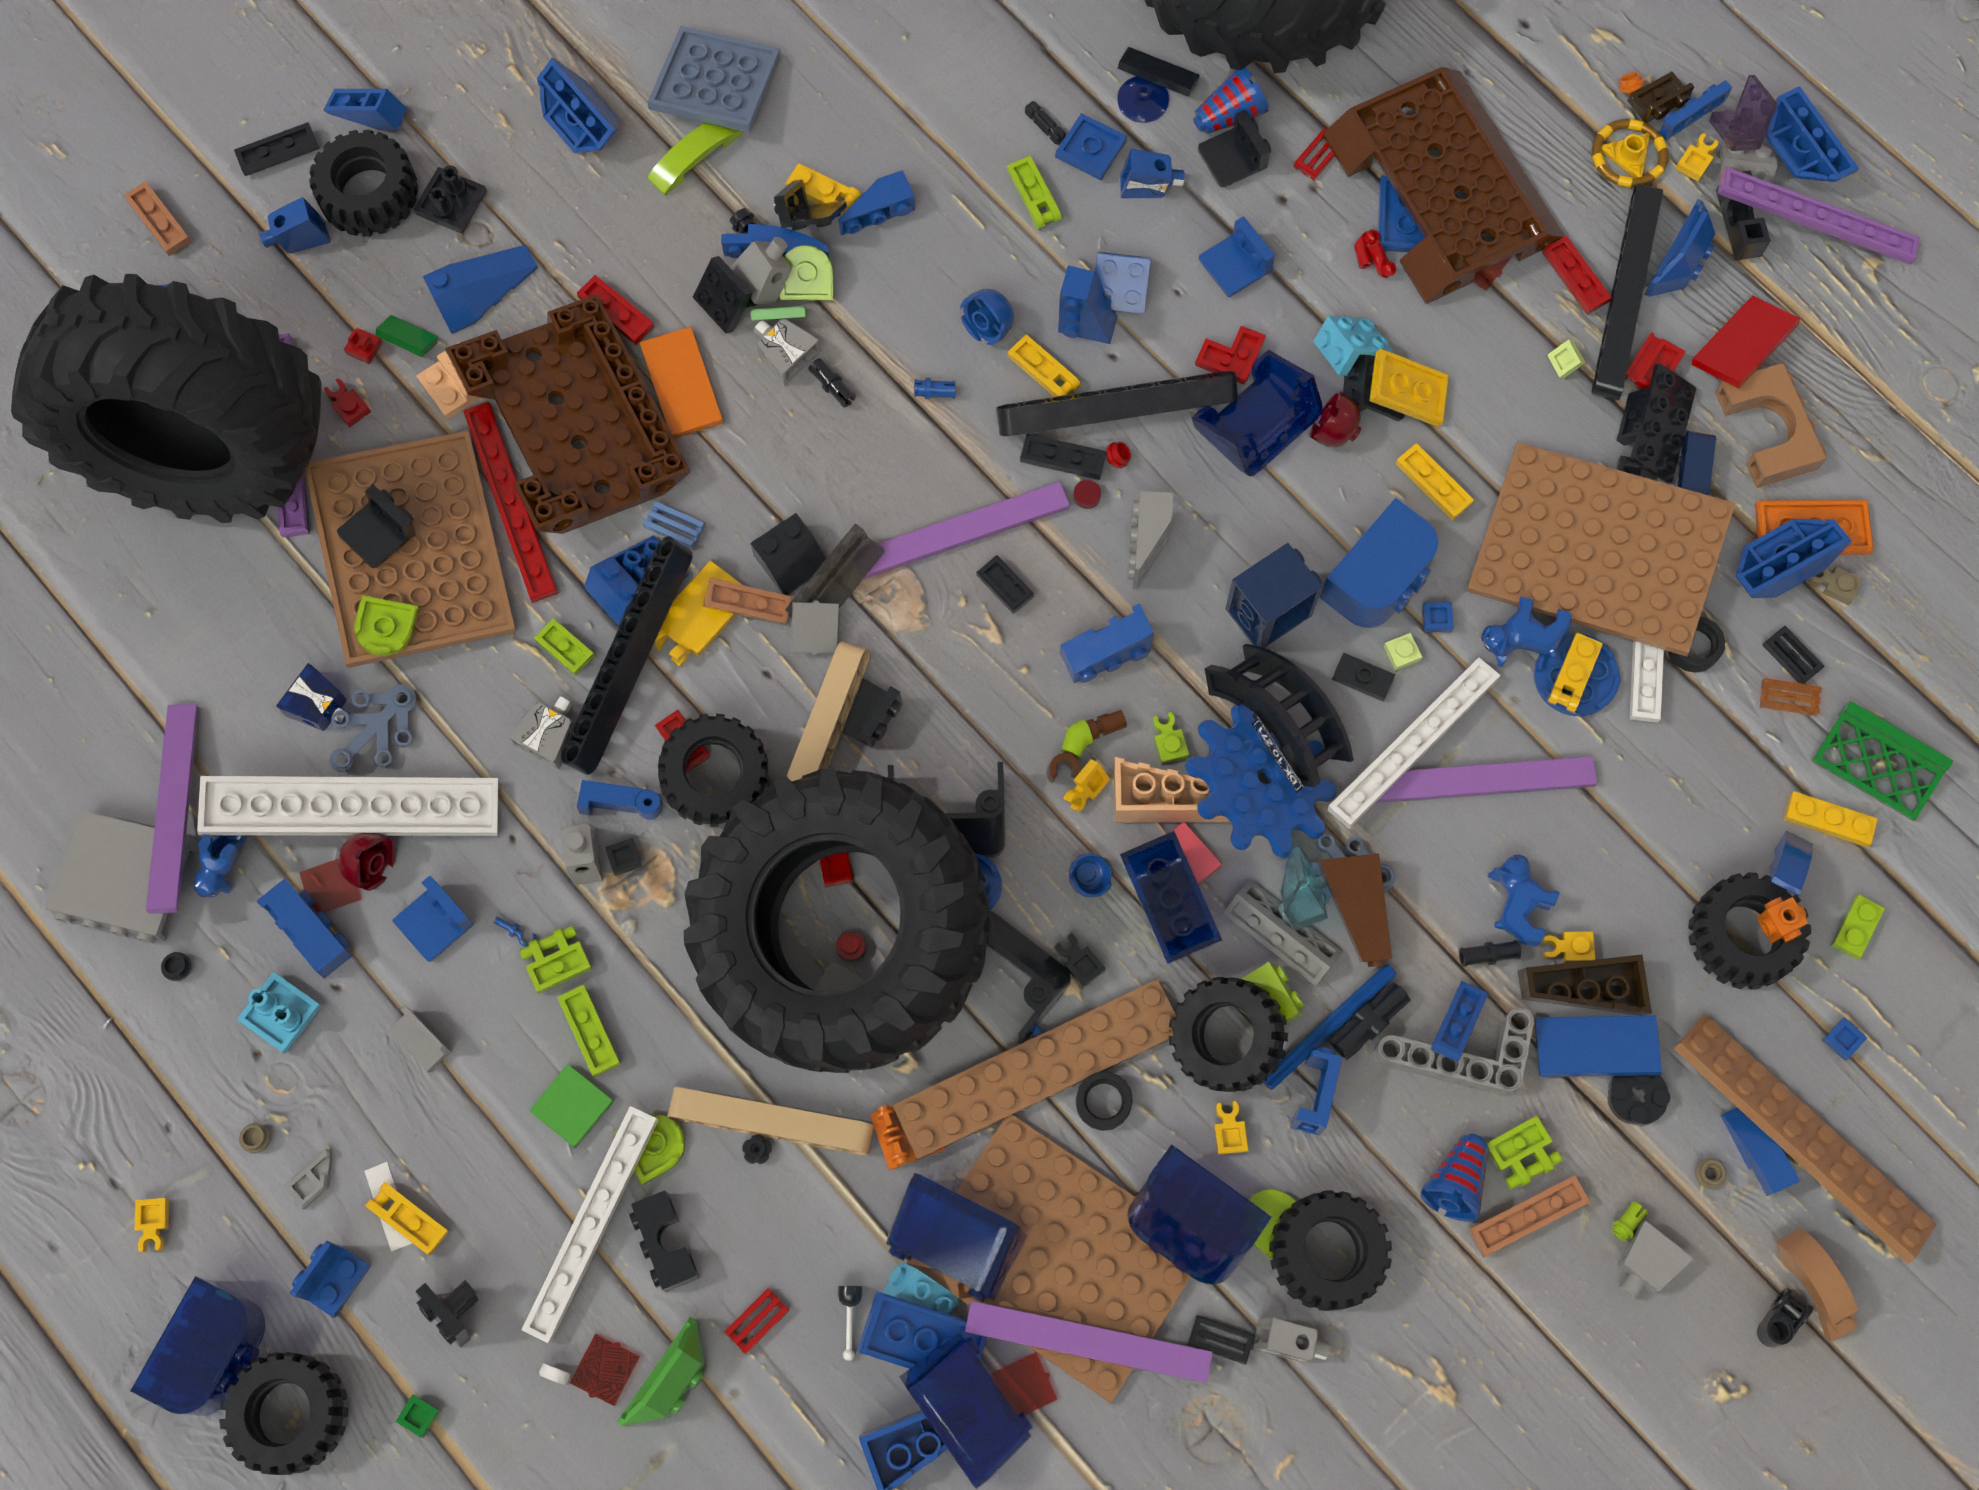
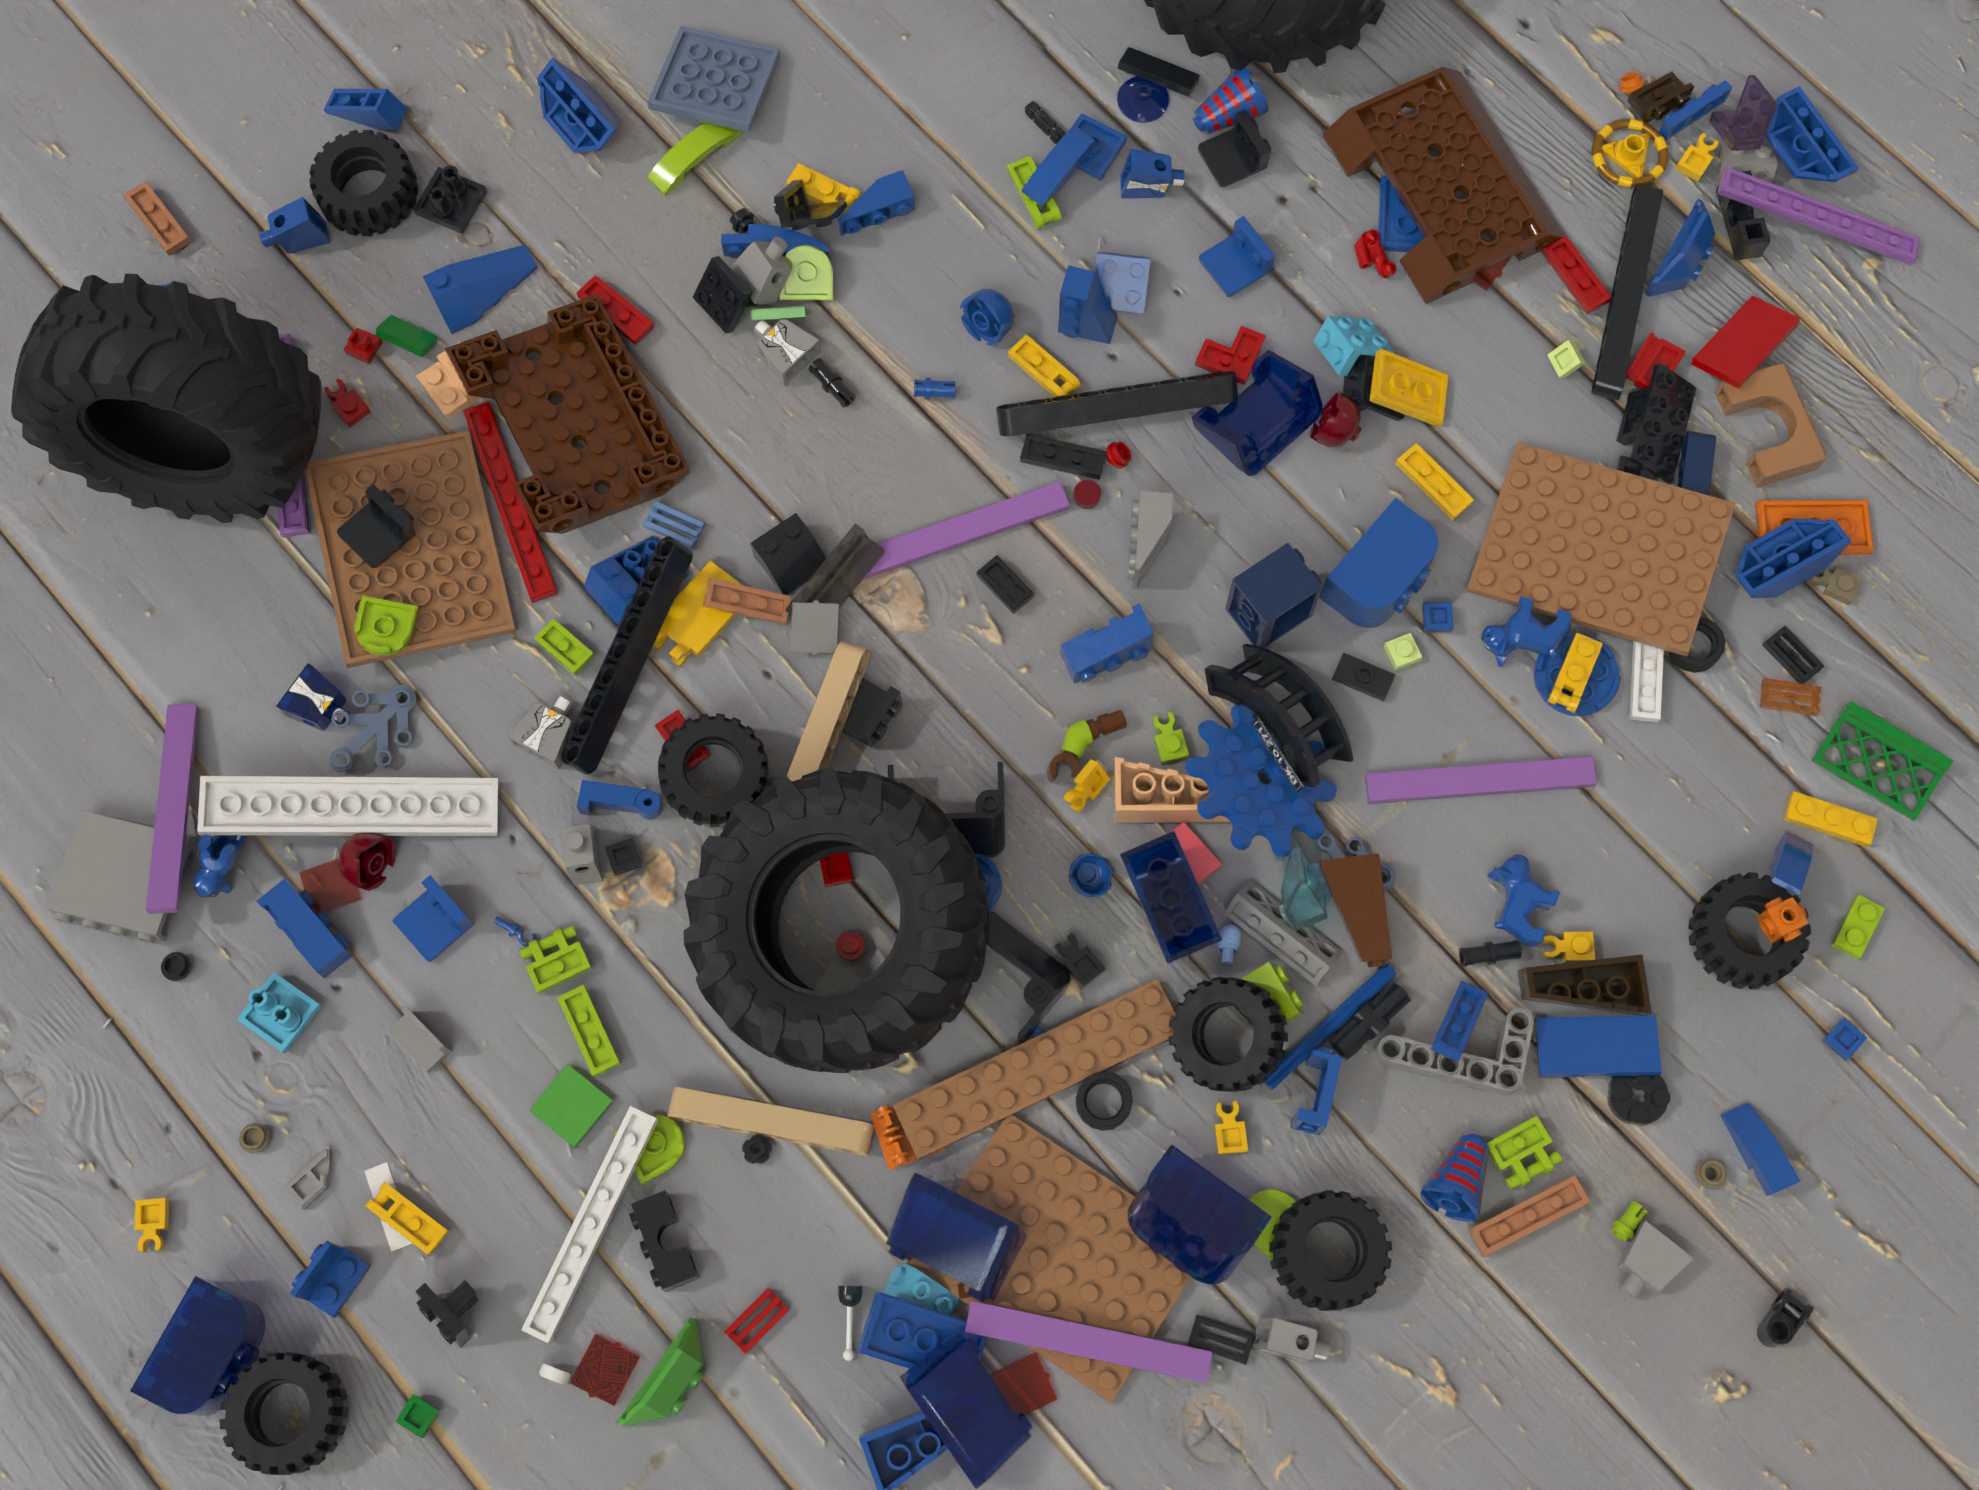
(276, 149): black plate -> none
(681, 382): orange tile -> none
(1058, 166): none -> blue slope
(1230, 943): none -> light blue cylinder
(1307, 169): red tile -> none
(1413, 743): white plate -> none
(1806, 1138): medium nougat plate -> none
(1822, 1280): medium nougat arch -> none

